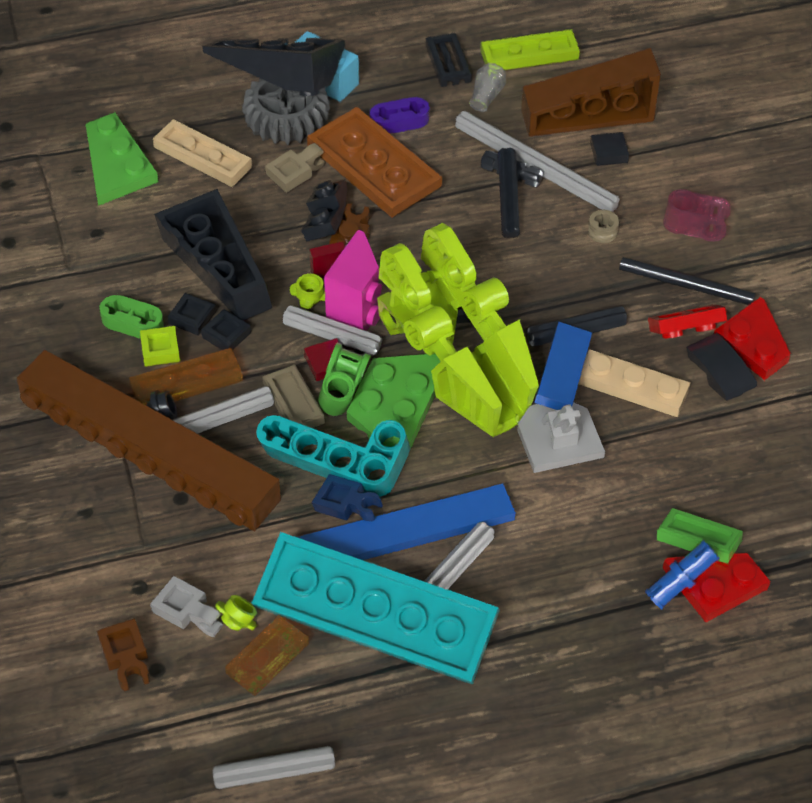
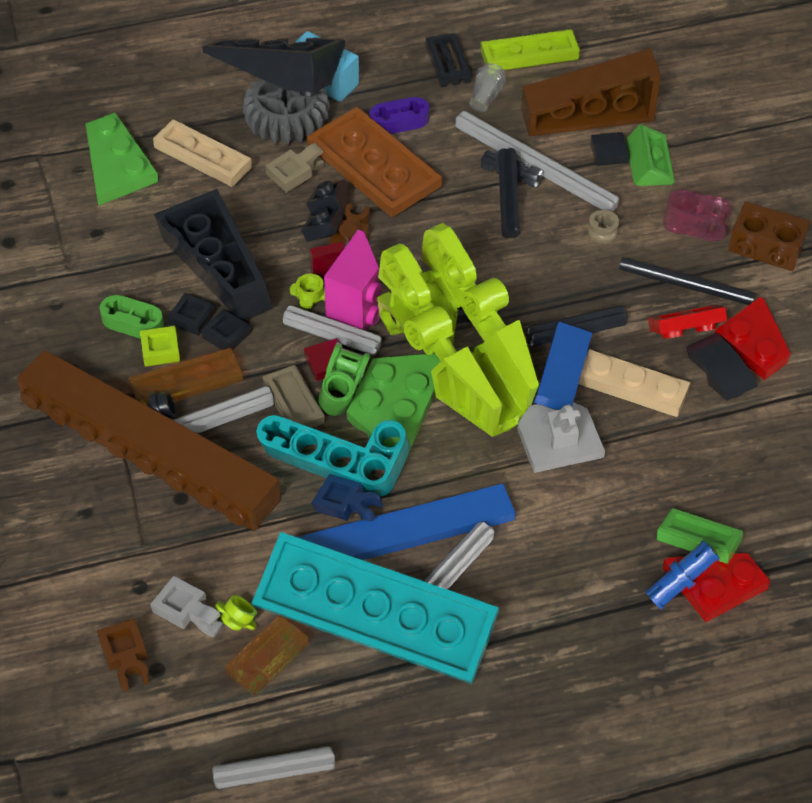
(649, 157): none -> bright green slope
(768, 236): none -> reddish brown brick

